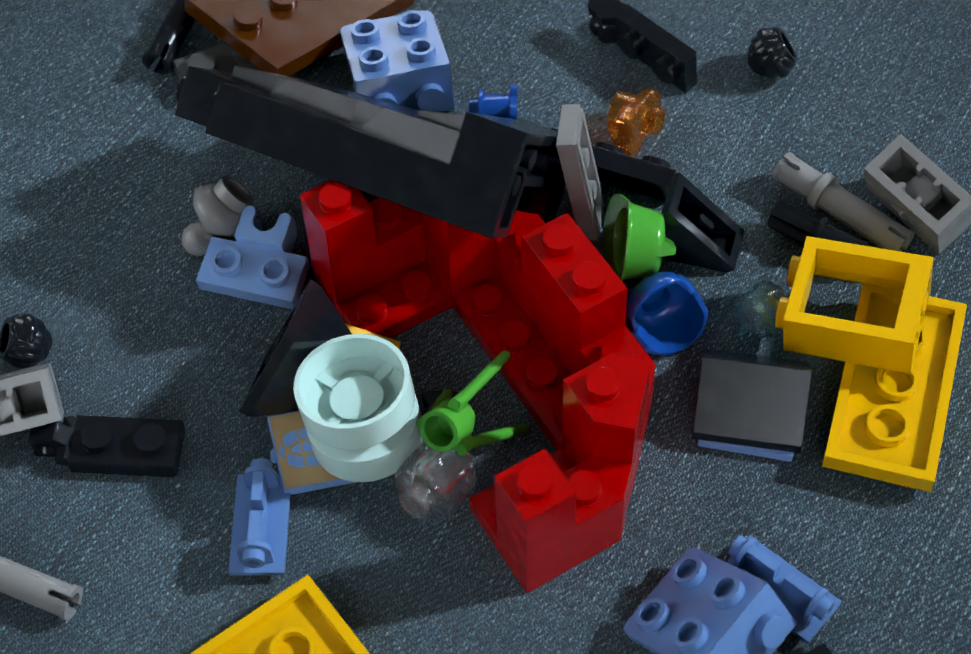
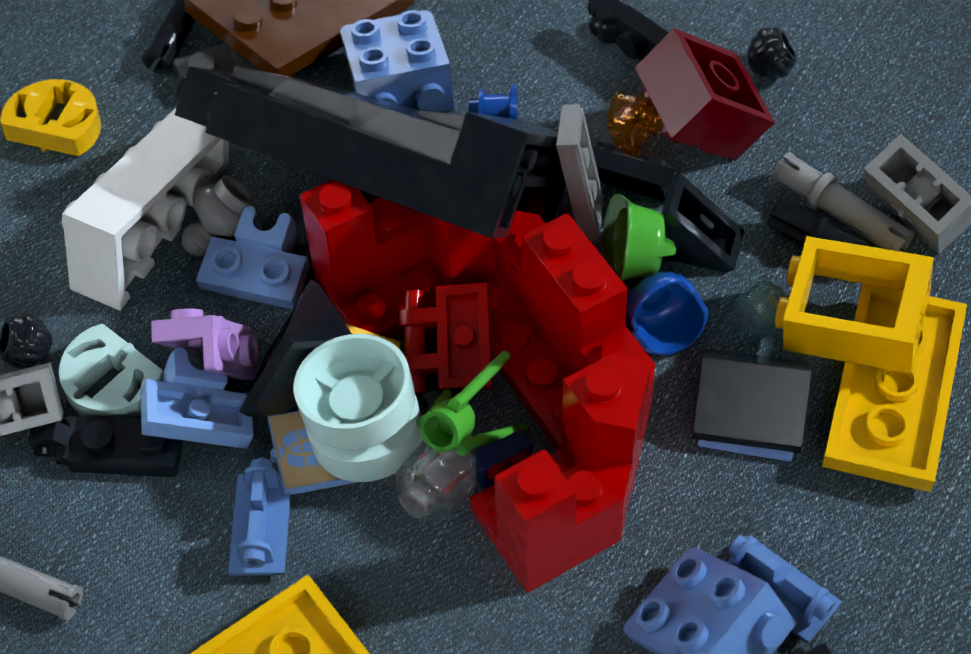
(71, 133): none -> yellow piece
(90, 358): none -> light aqua piece
(137, 205): none -> white wedge
(193, 406): none -> light blue plate
(225, 345): none -> lavender bracket
(463, 335): none -> red plate
(501, 456): none -> clear blue tile
(703, 95): none -> dark red brick

